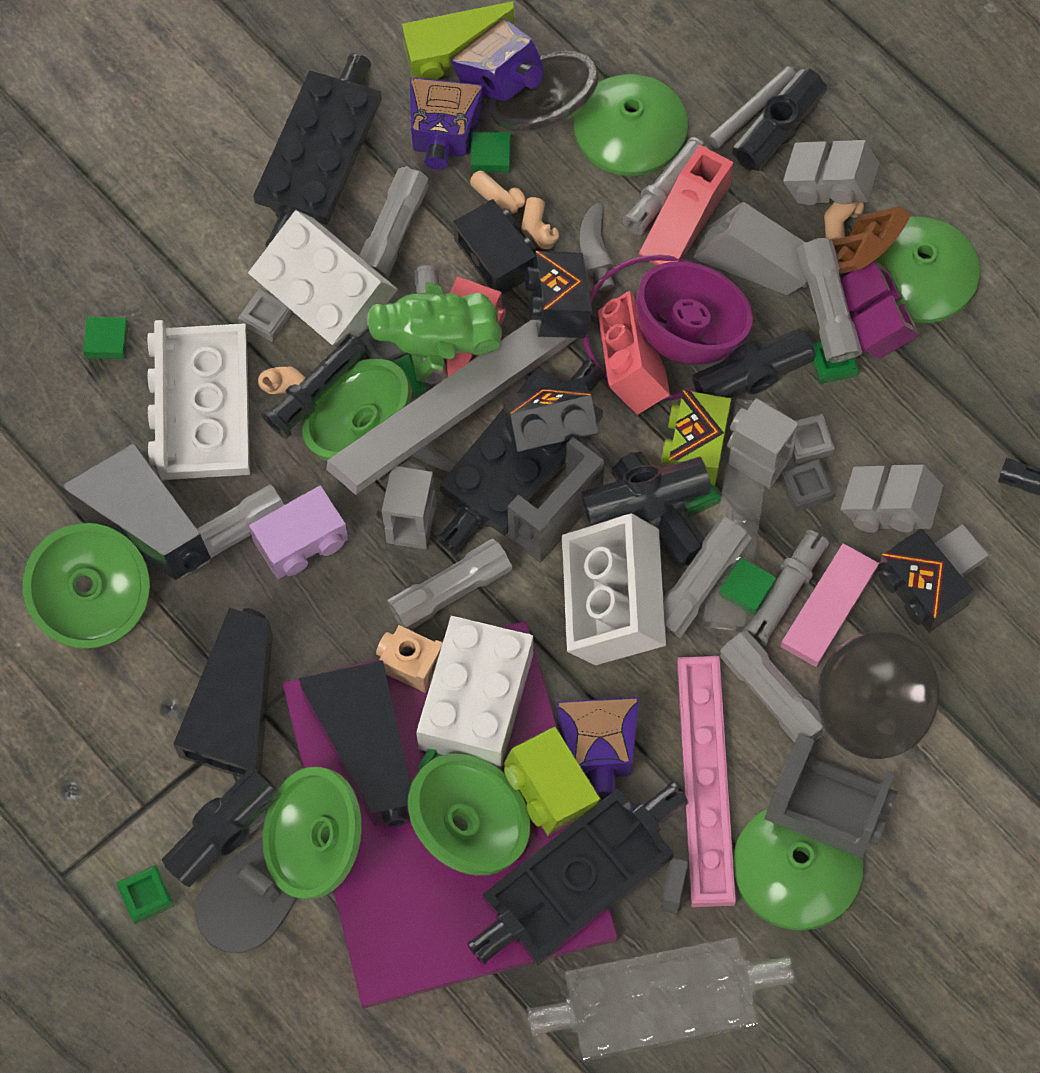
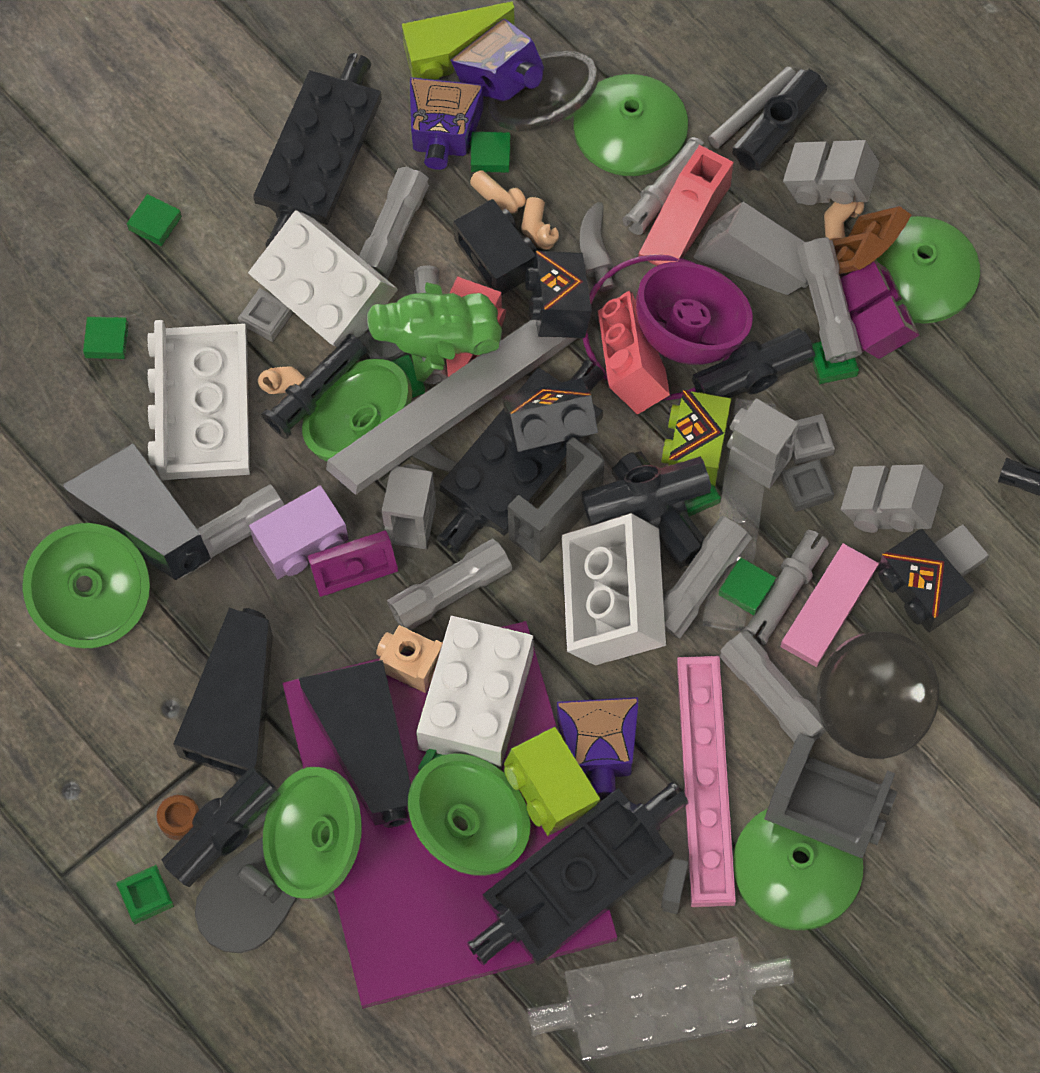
(154, 220): none -> green tile
(176, 816): none -> dark orange tile
(353, 563): none -> magenta plate

